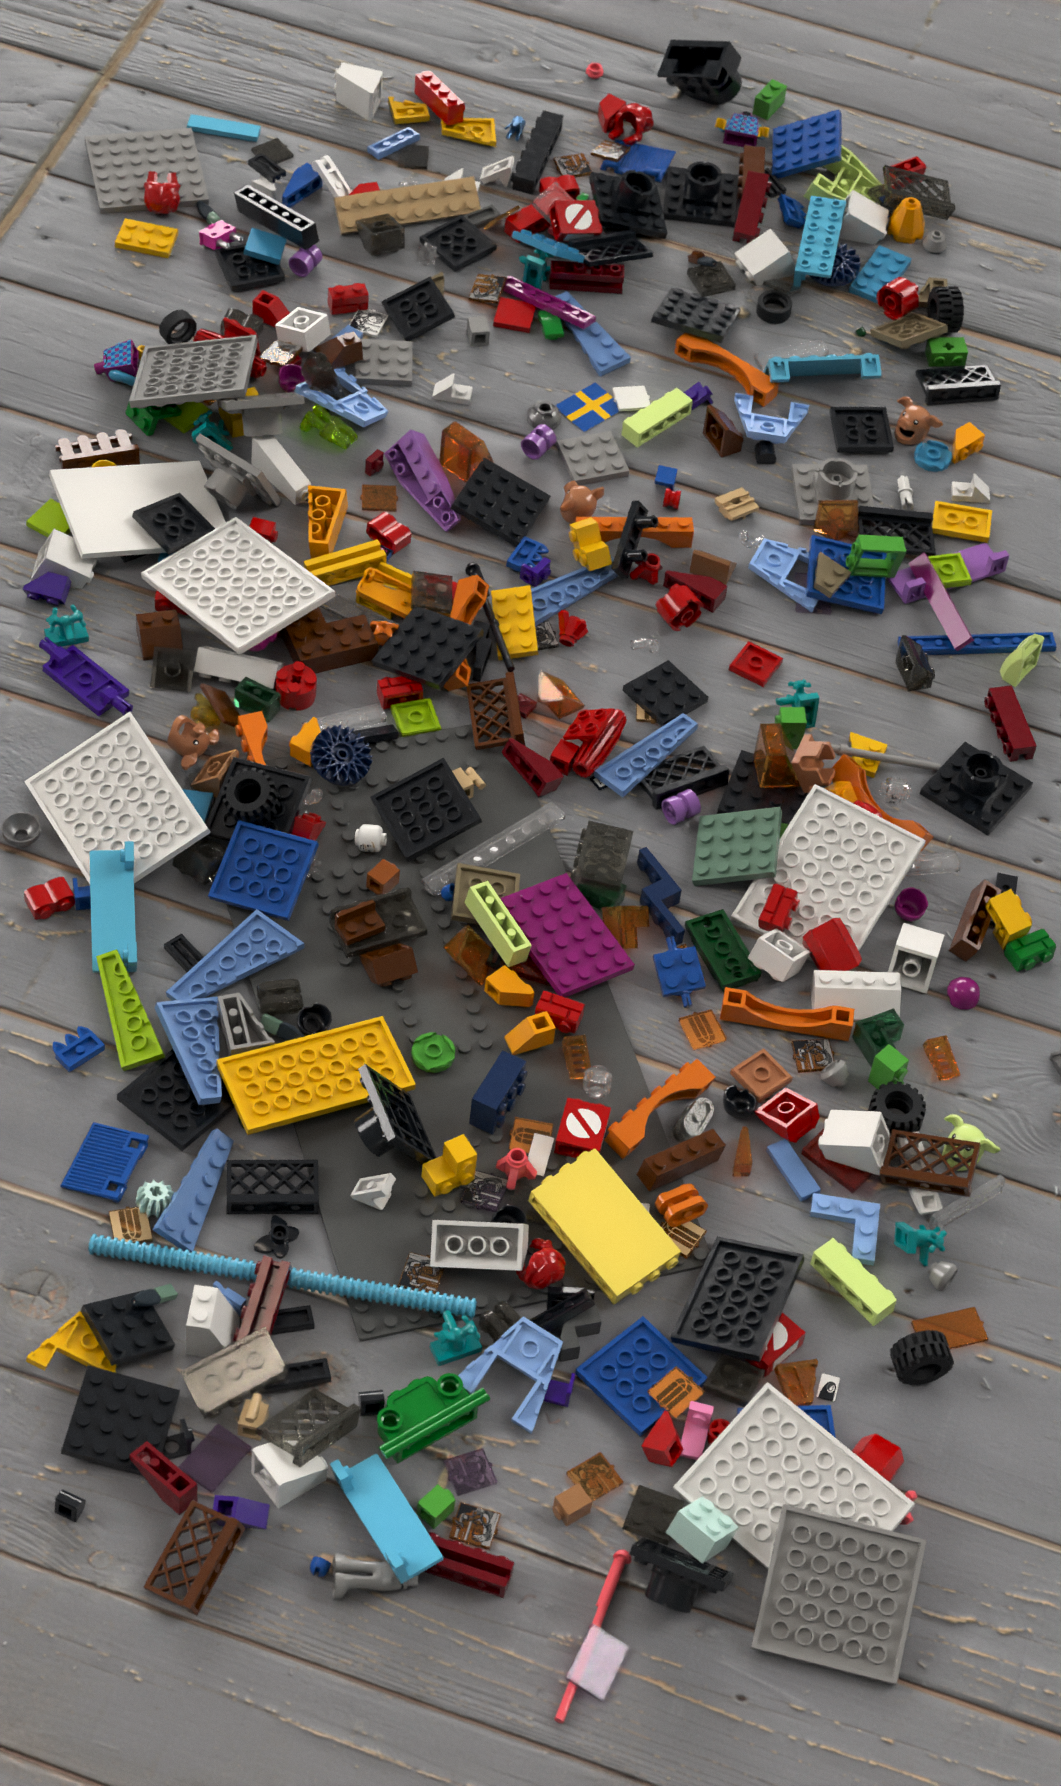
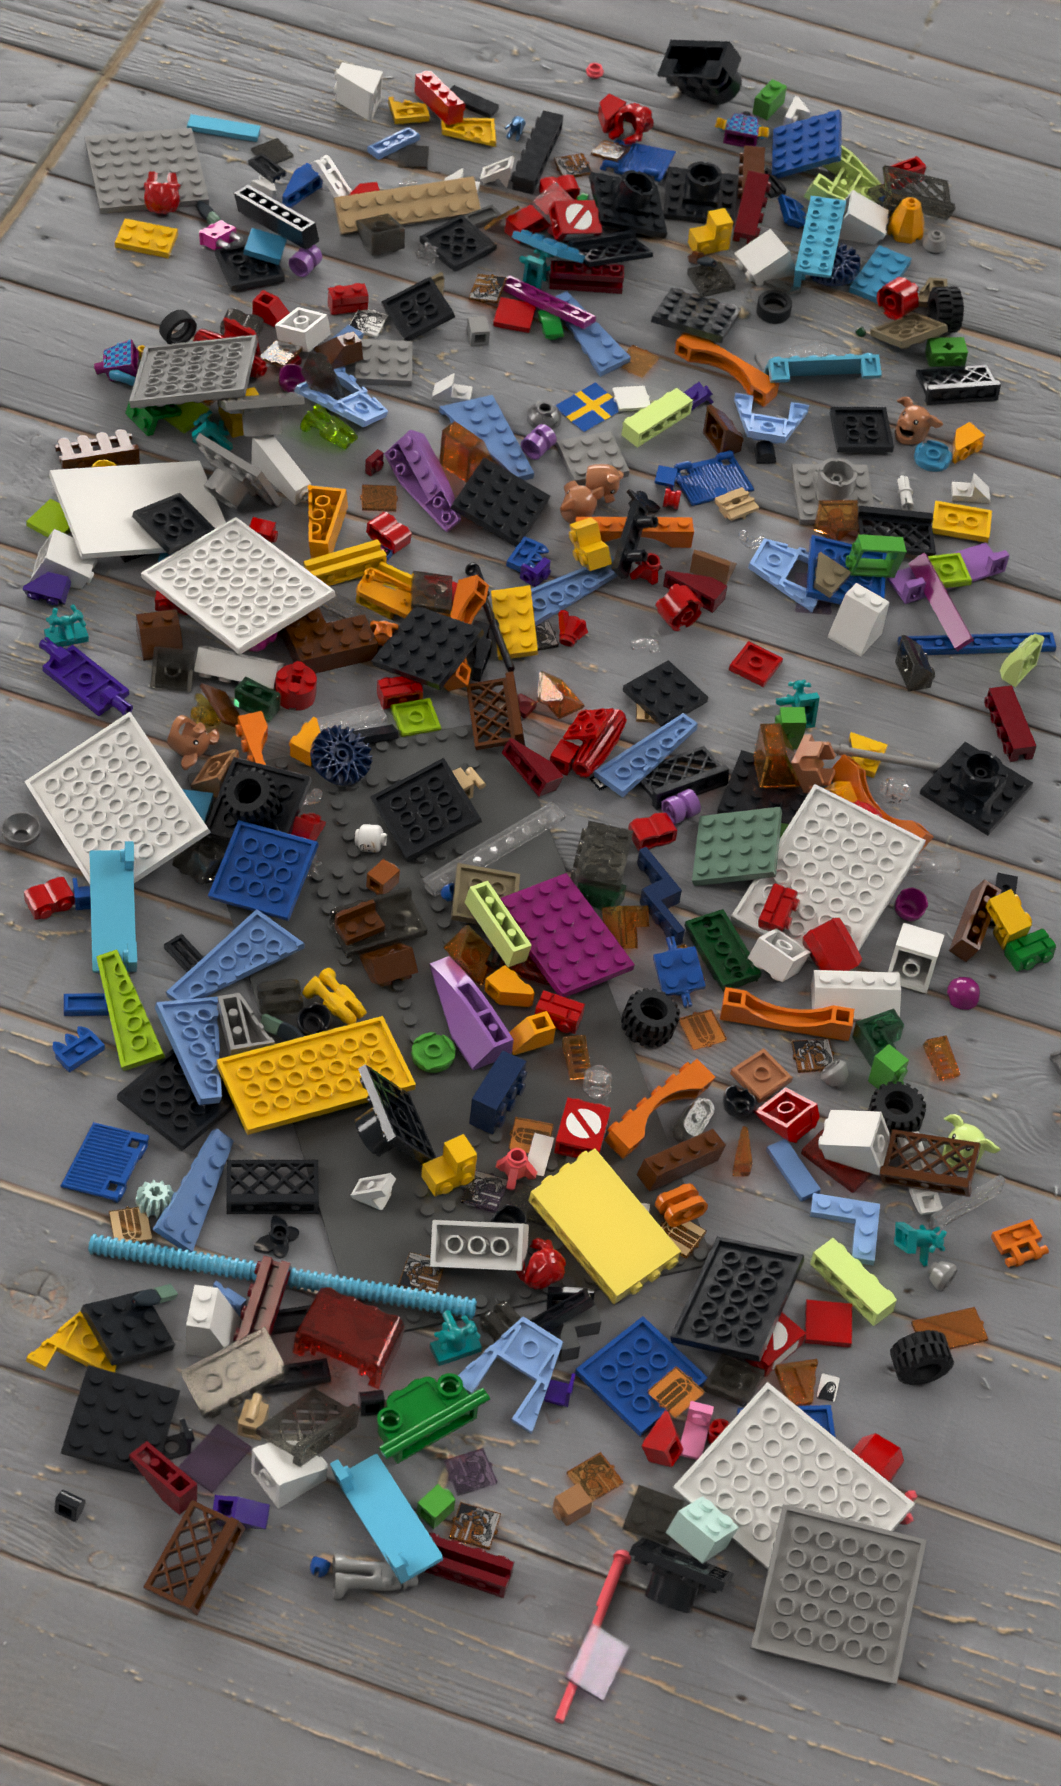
(85, 1004): none -> blue tile
(340, 1002): none -> yellow piece
(350, 1334): none -> clear red windscreen
(469, 1015): none -> medium lavender wedge
(475, 103): none -> black tile
(488, 423): none -> medium blue wing
(604, 476): none -> nougat piece
(640, 361): none -> clear orange piece
(643, 498): none -> black animal
(646, 1030): none -> black tyre
(653, 831): none -> red brick
(711, 478): none -> blue window
(714, 235): none -> yellow brick
(796, 112): none -> white slope
(828, 1323): none -> red tile
(859, 620): none -> white slope
(1016, 1237): none -> orange plate

